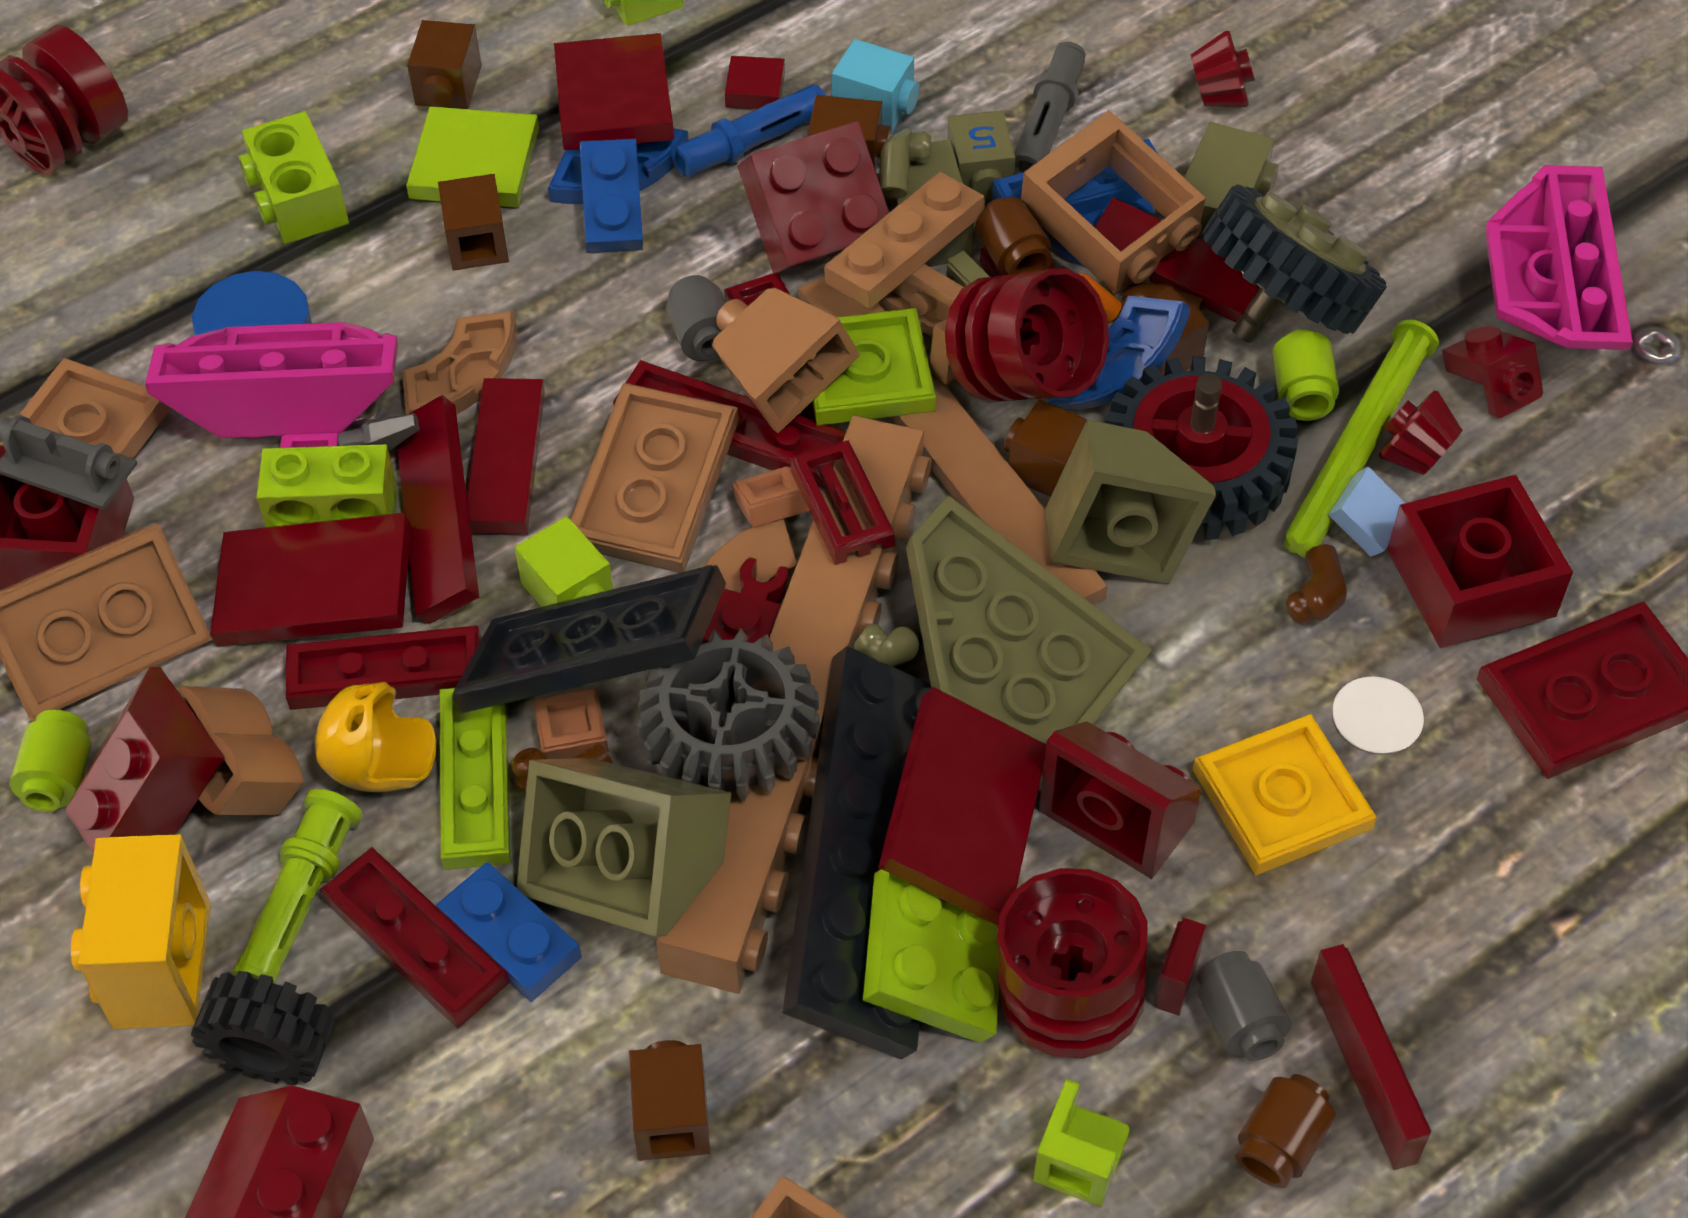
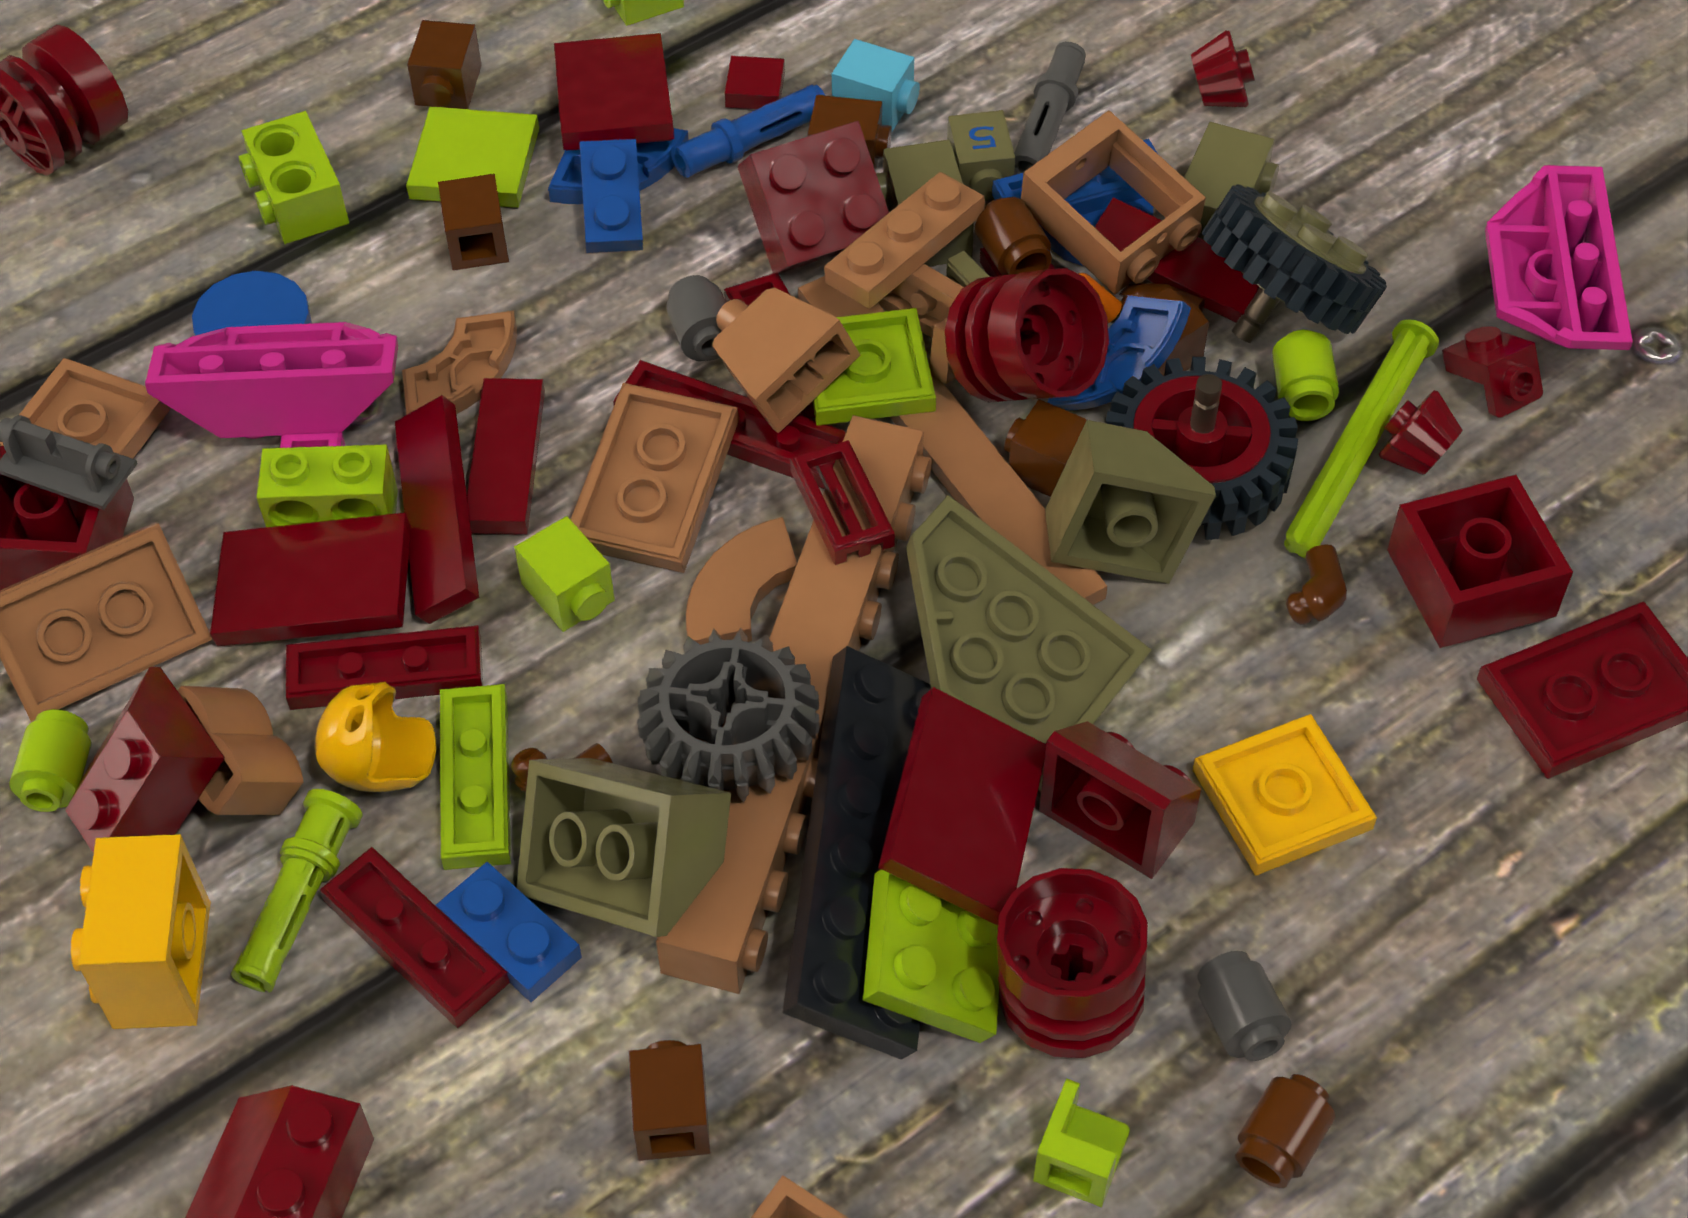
(263, 1028): black tyre -> none
(382, 431): dark grey bar -> none
(569, 723): nougat tile -> none
(591, 639): black tile -> none
(751, 609): dark red plate -> none
(769, 497): nougat tile -> none
(893, 649): olive arm -> none
(896, 159): olive arm -> none
(1179, 966): dark red tile -> none
(1367, 511): light blue tile -> none
(1370, 1057): dark red tile -> none
(1378, 715): white sticker -> none

